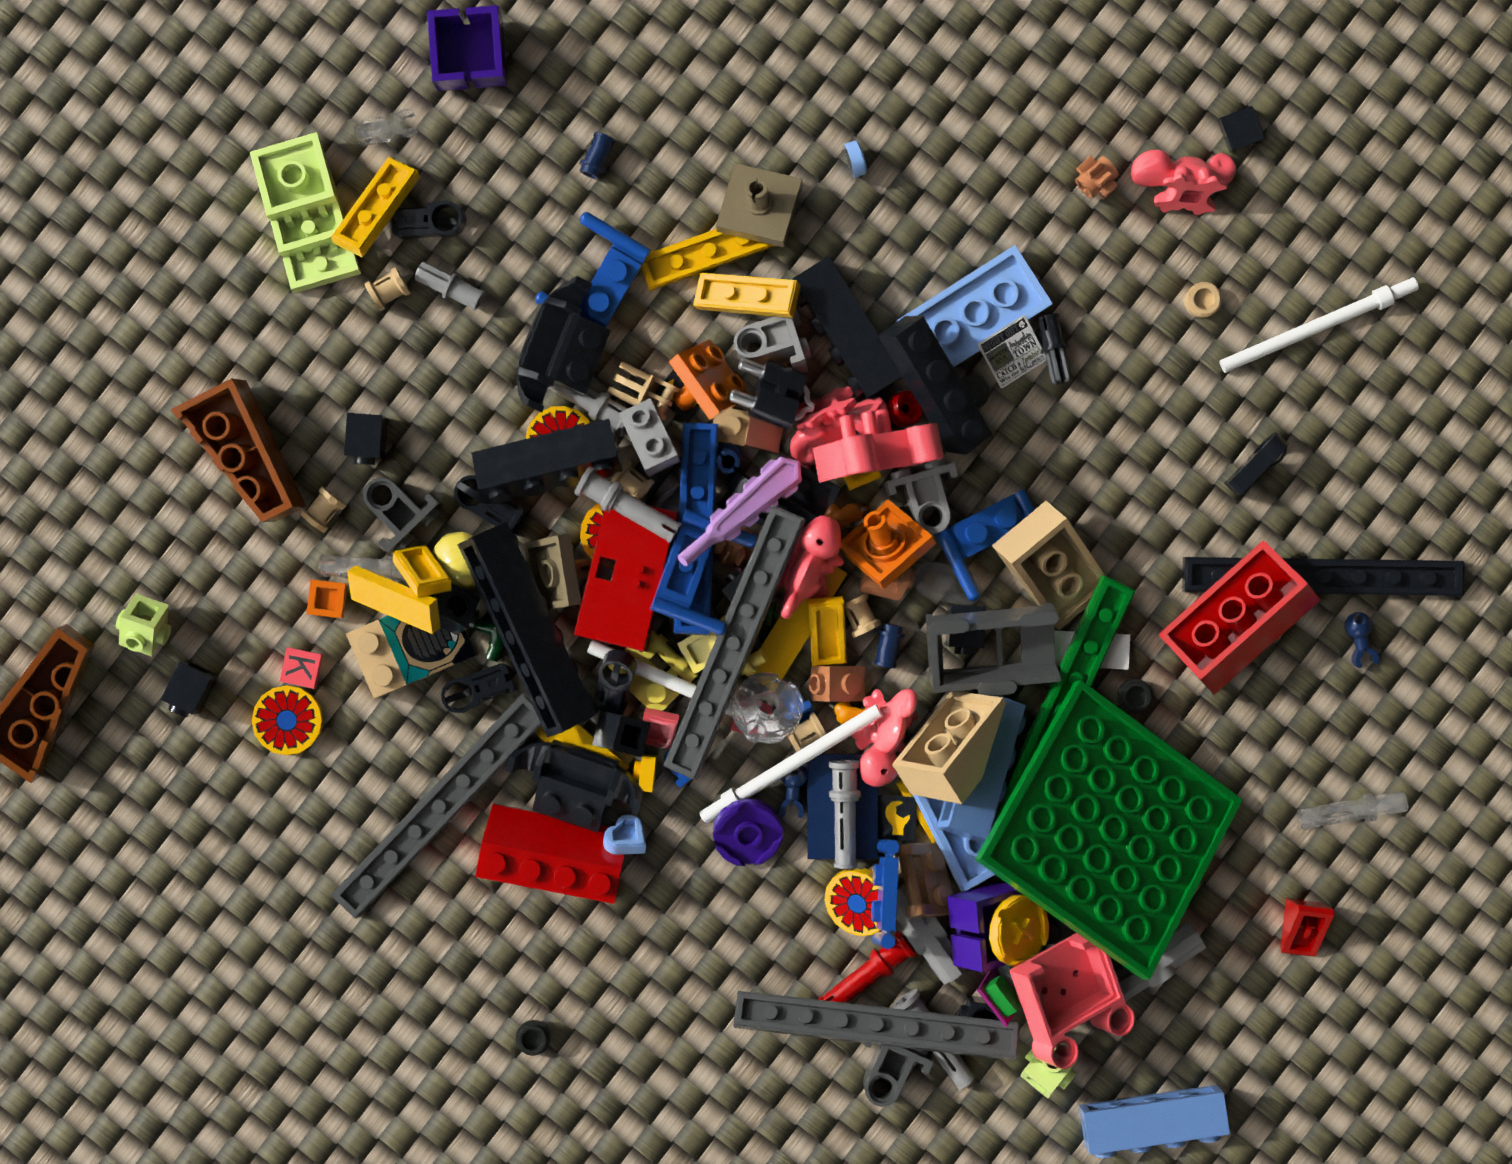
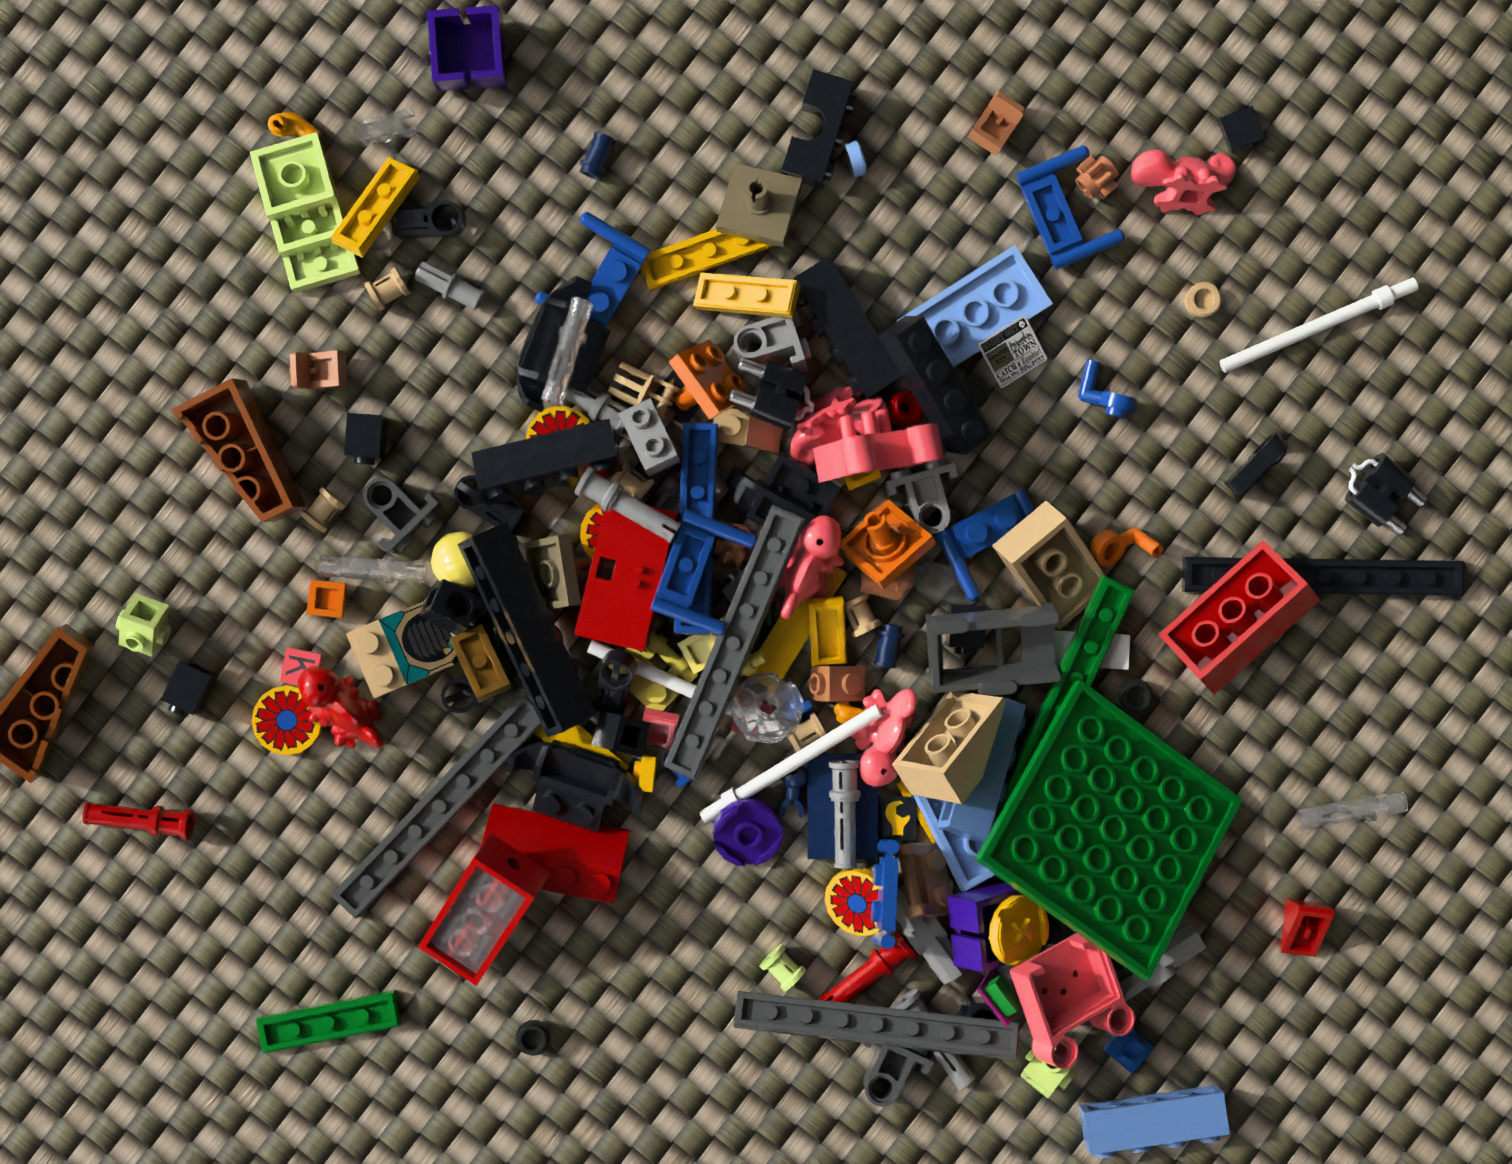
(155, 821): none -> red pin
(290, 125): none -> light orange arm
(318, 370): none -> nougat bracket
(328, 1021): none -> green tile
(337, 705): none -> red animal
(393, 599): yellow tile -> none
(421, 570): yellow tile -> none
(480, 663): none -> pearl gold plate
(483, 909): none -> brick
(564, 360): none -> clear pin
(626, 836): light blue tile -> none
(728, 449): dark blue pin -> none
(777, 480): lavender sword -> none
(782, 968): none -> yellowish green bush
(827, 99): none -> black arch
(847, 514): reddish brown arm -> none
(997, 123): none -> nougat bracket
(1053, 214): none -> blue plate
(1054, 349): black axle -> none
(1109, 546): none -> orange plate
(1116, 404): none -> blue plate
(1129, 1049): none -> blue tile
(1359, 631): dark blue arm -> none
(1381, 490): none -> black piece

